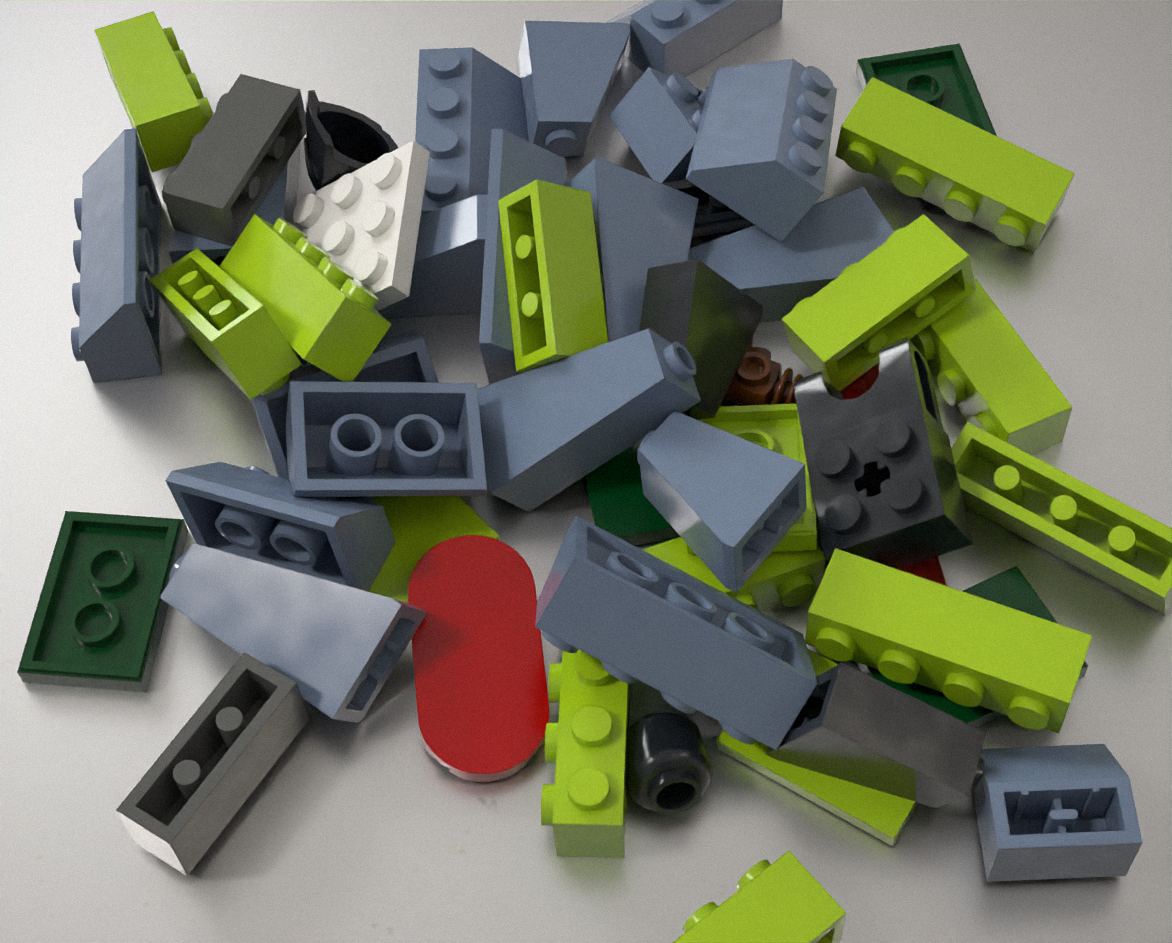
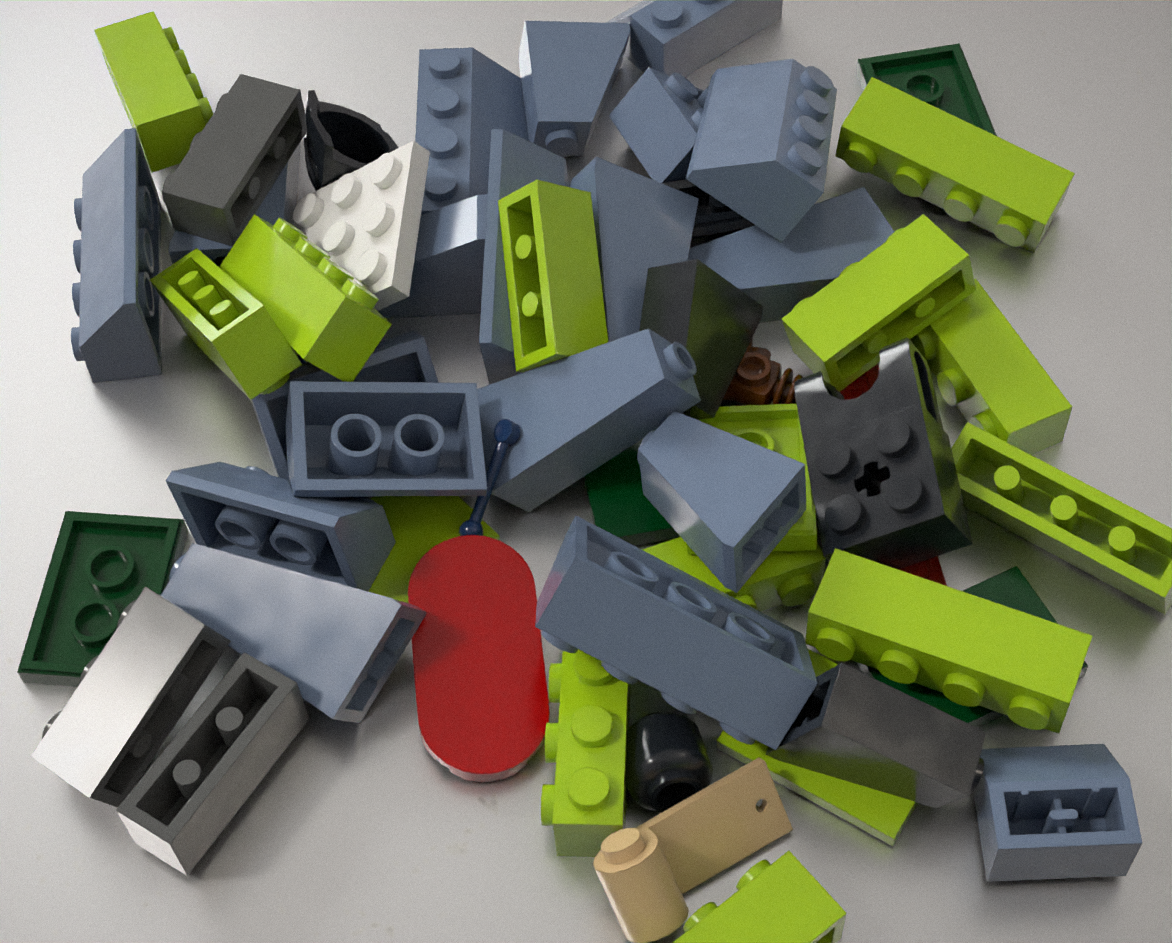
(130, 698): none -> brick
(506, 434): none -> dark blue hinge
(686, 845): none -> tan door

